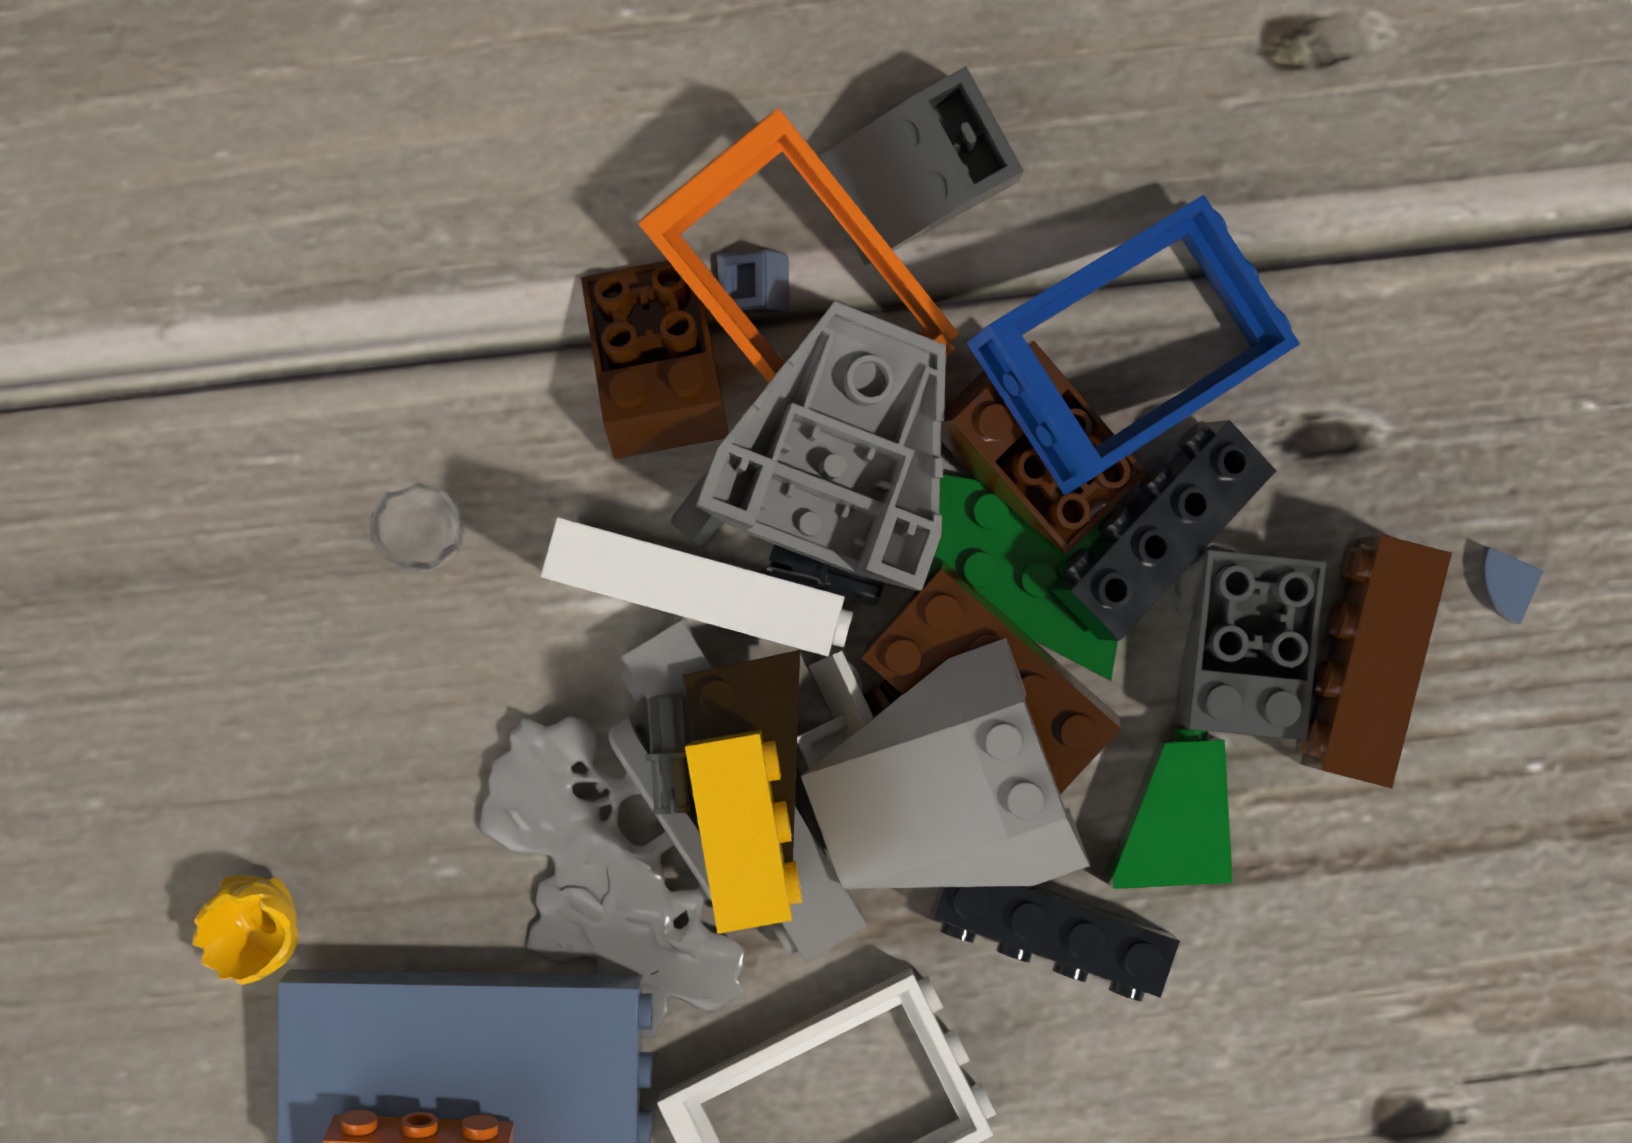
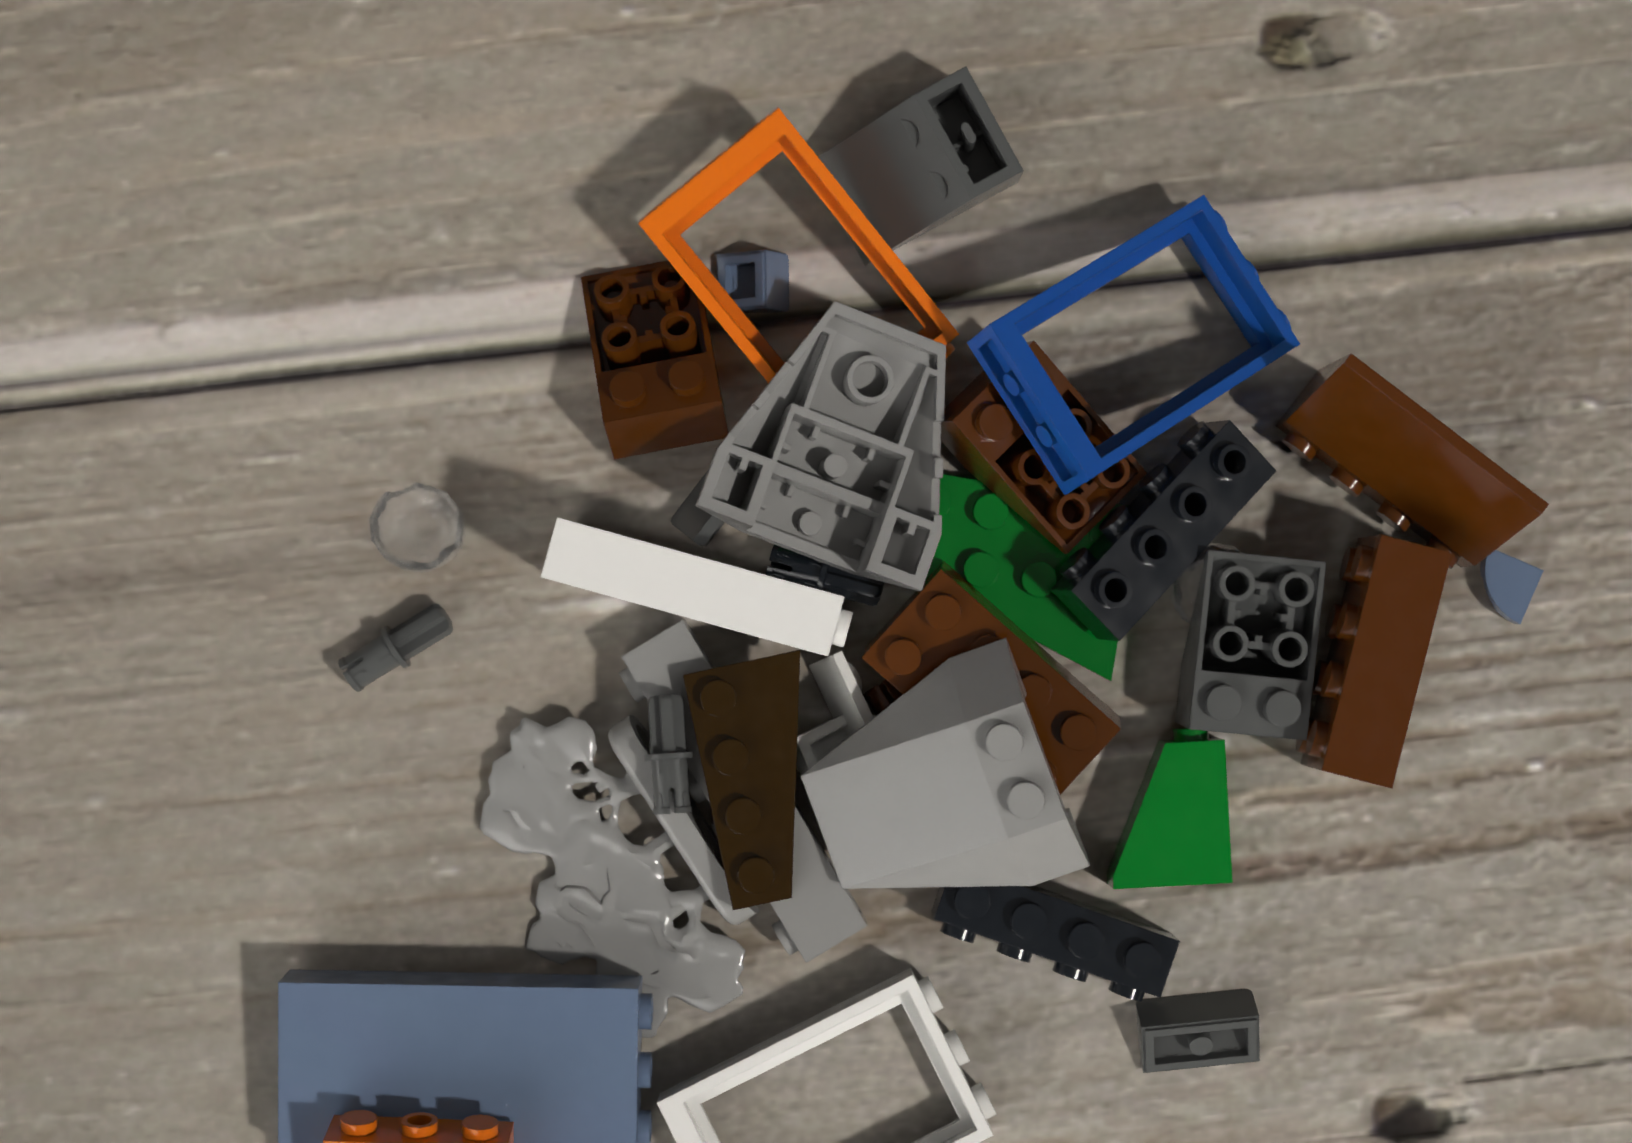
(247, 928): yellow hair -> none
(396, 646): none -> dark grey axle
(743, 830): yellow brick -> none
(1198, 1030): none -> dark grey slope
(1407, 462): none -> reddish brown slope

